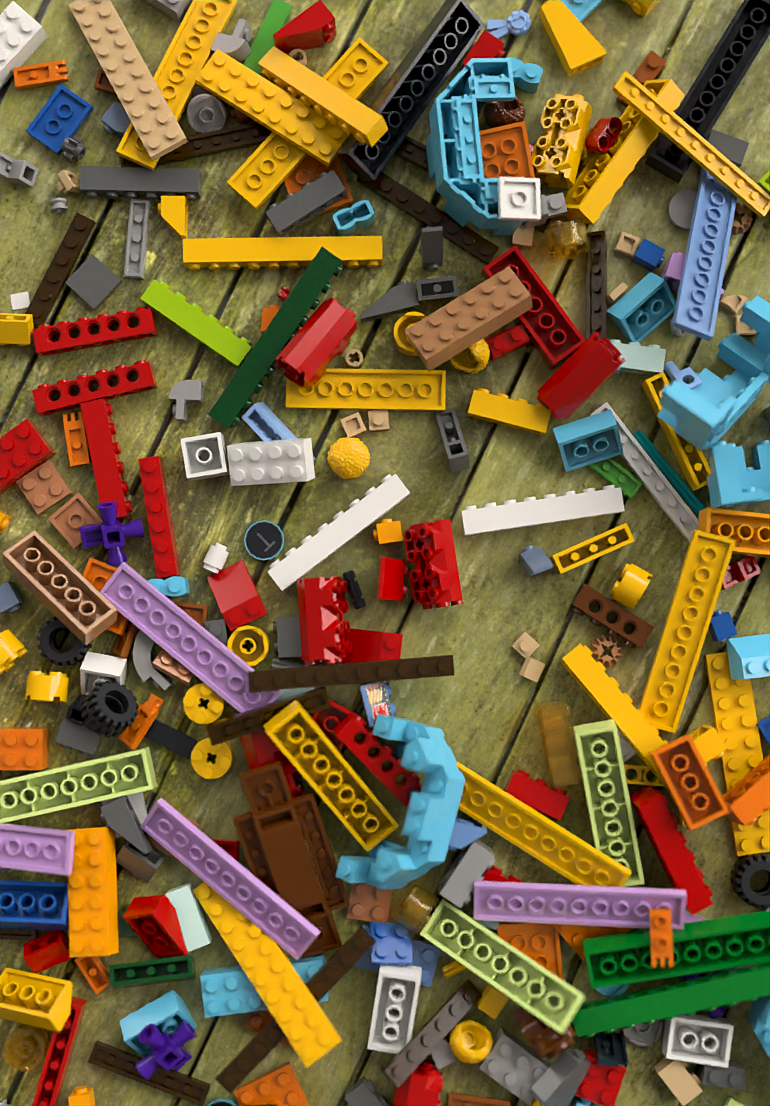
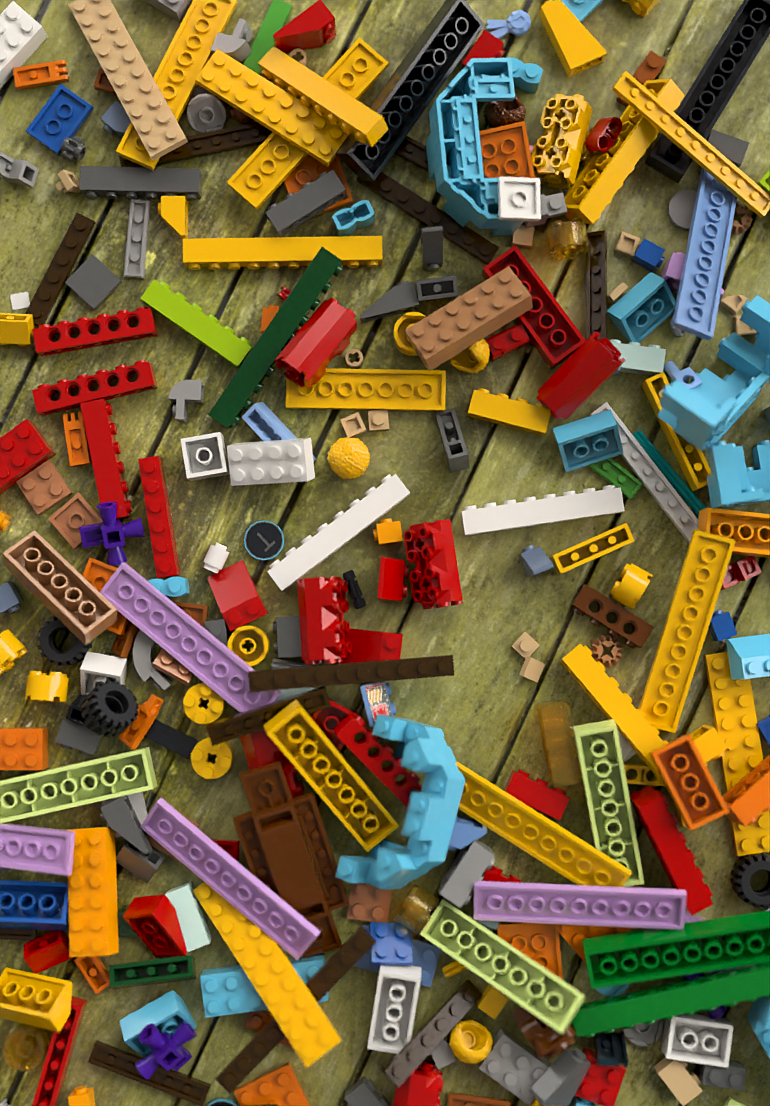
(58, 205): light grey bush -> none
(661, 937): orange hinge -> none

